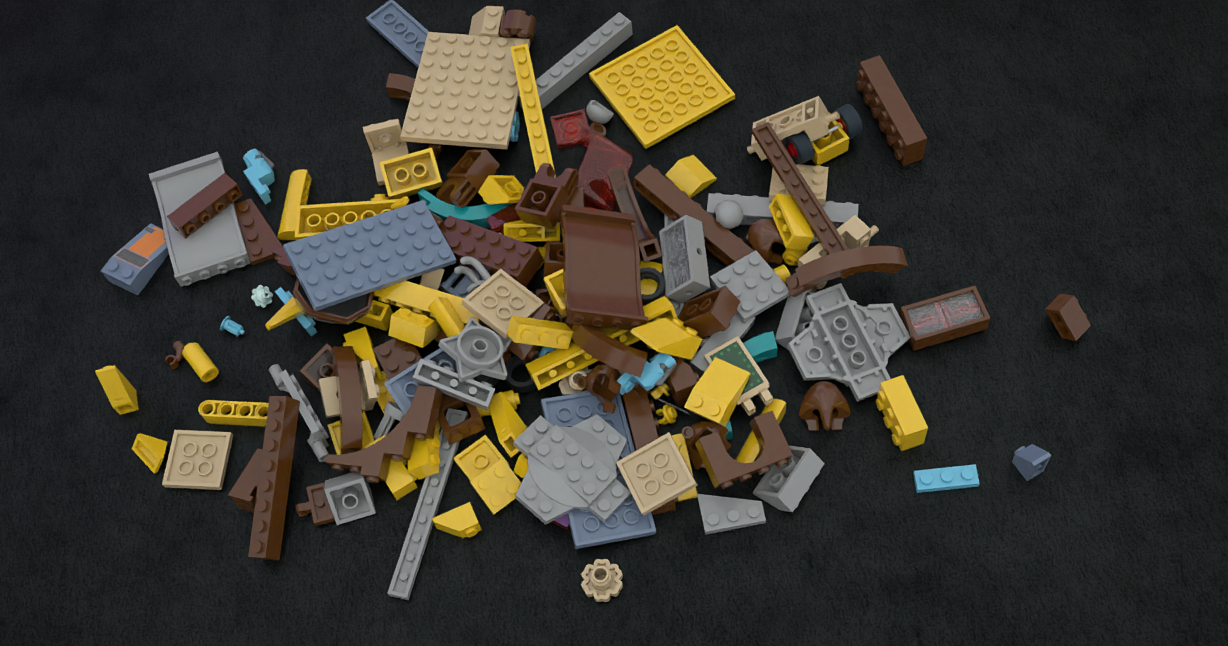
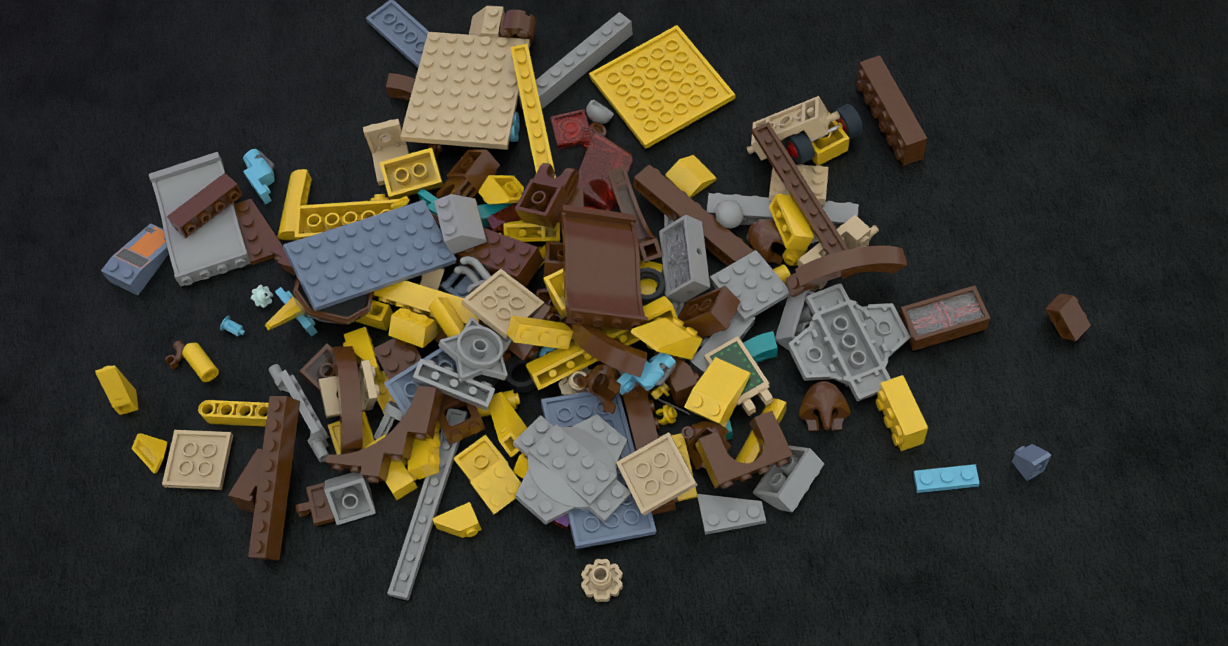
(460, 222): none -> light grey slope

